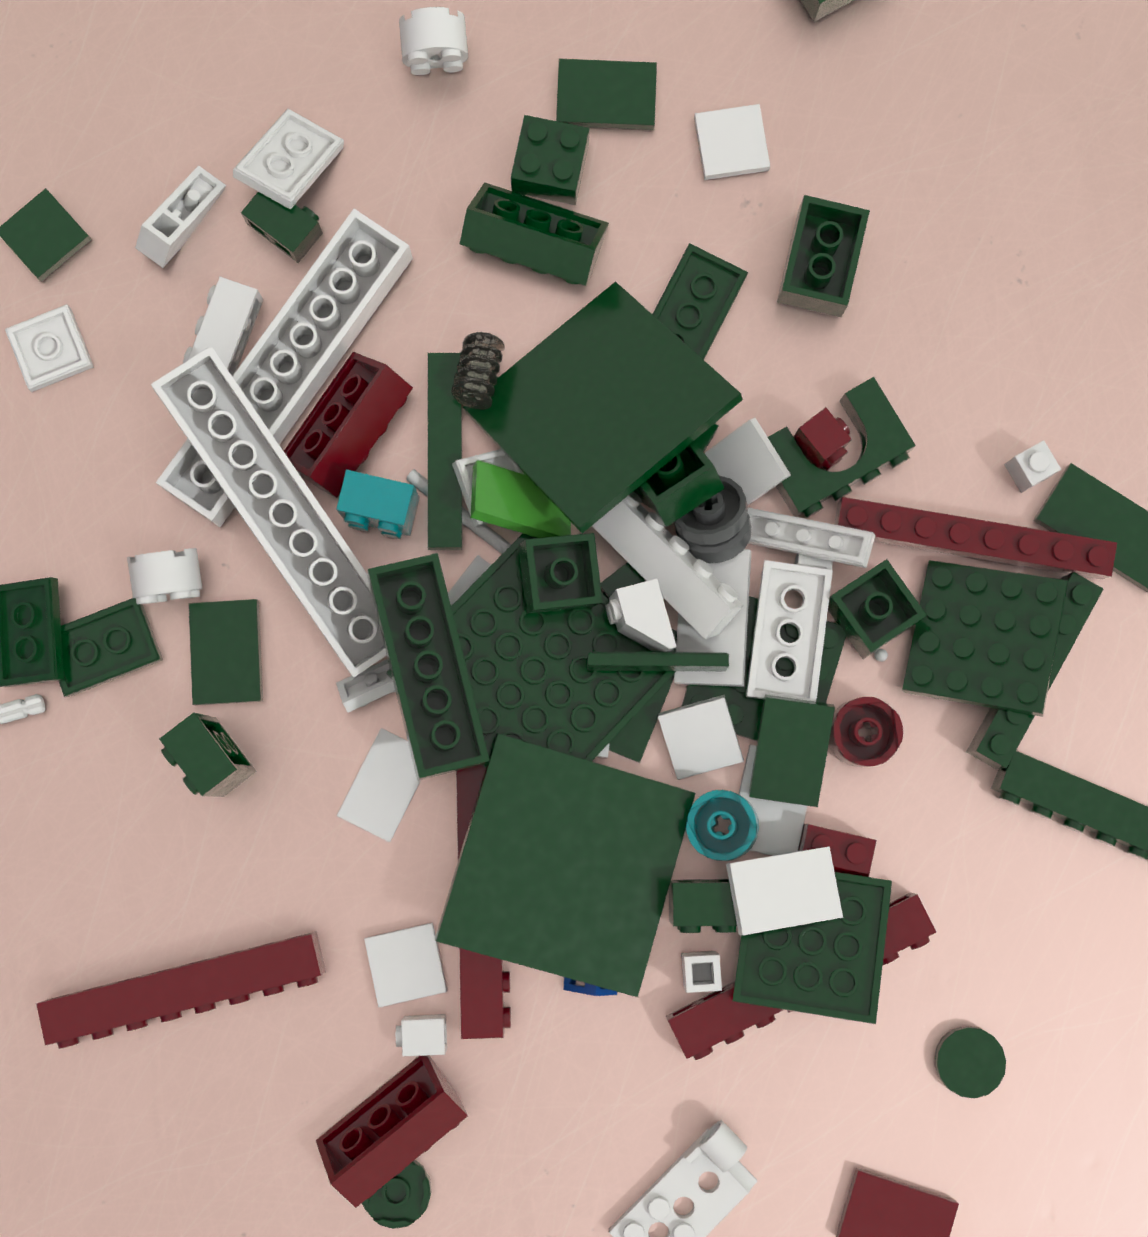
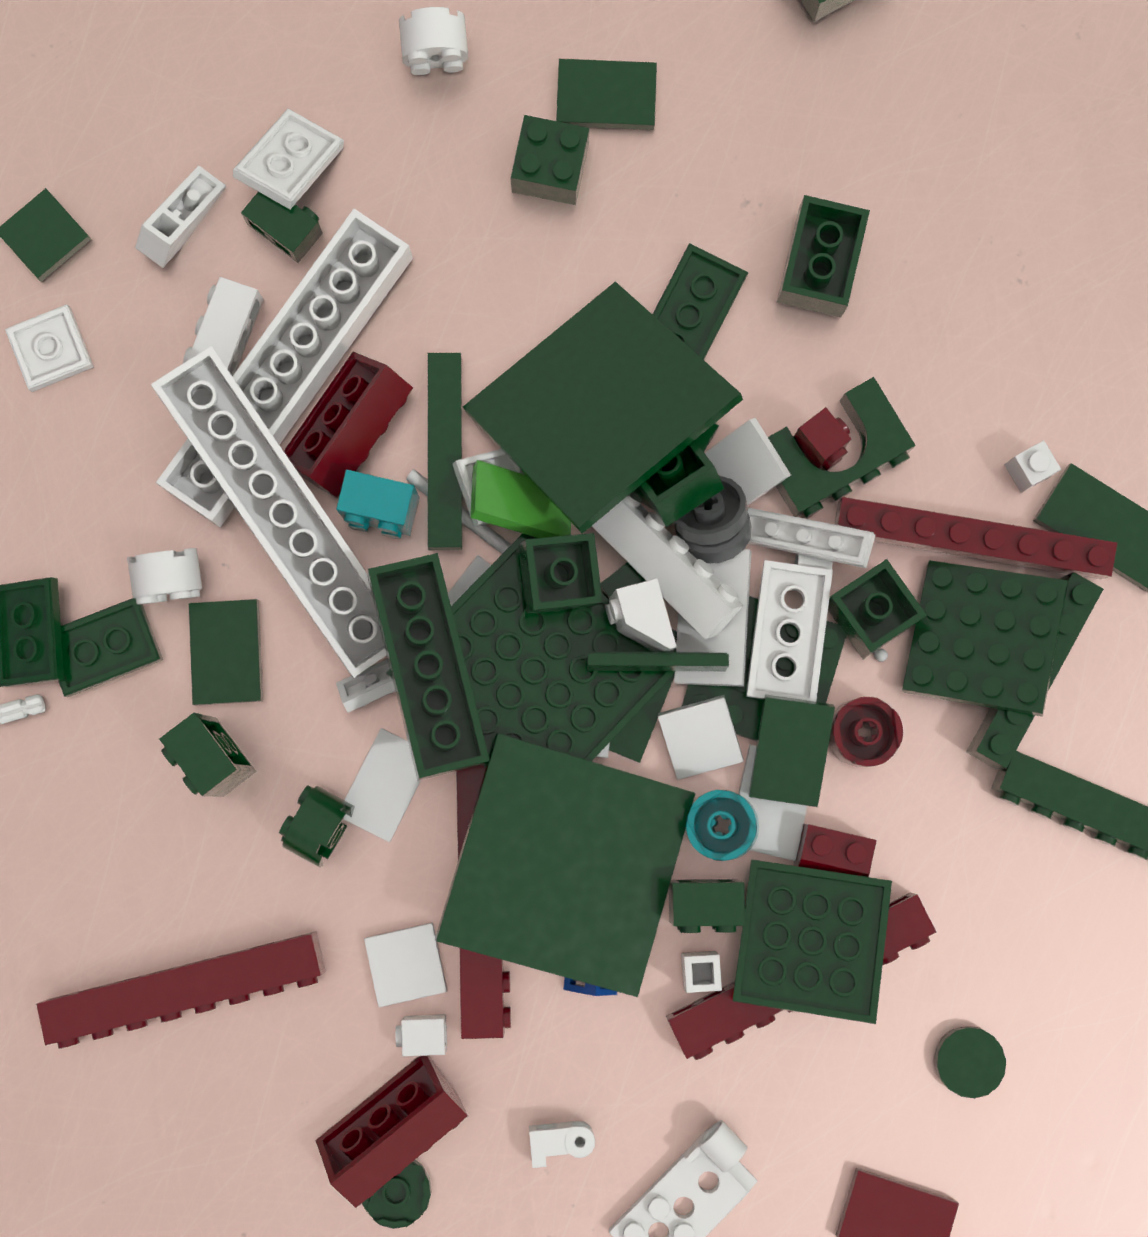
(316, 825): none -> dark green brick
(478, 370): clear smoke piece -> none
(533, 234): dark green slope -> none
(560, 1139): none -> white leg
(732, 142): white tile -> none
(784, 891): white tile -> none

